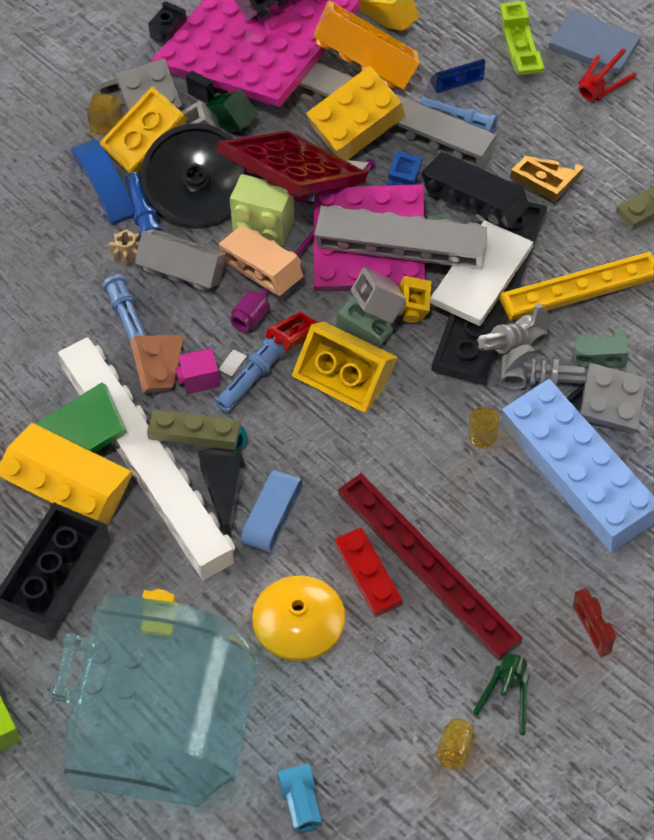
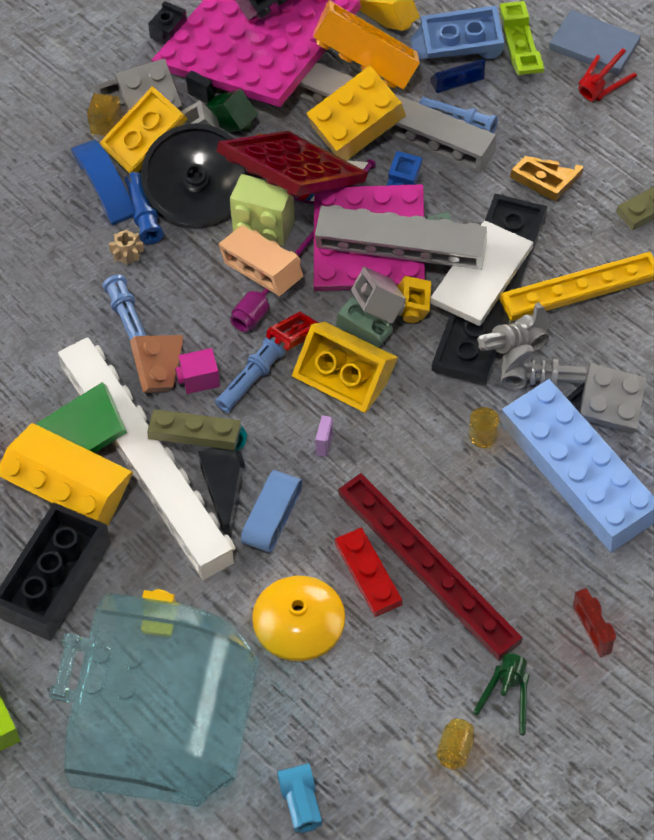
(180, 259): light grey brick -> none
(232, 362): white sticker -> none
(324, 436): none -> lavender tile
(459, 34): none -> medium blue slope
(475, 189): black brick -> none
(602, 351): sand green leg -> none

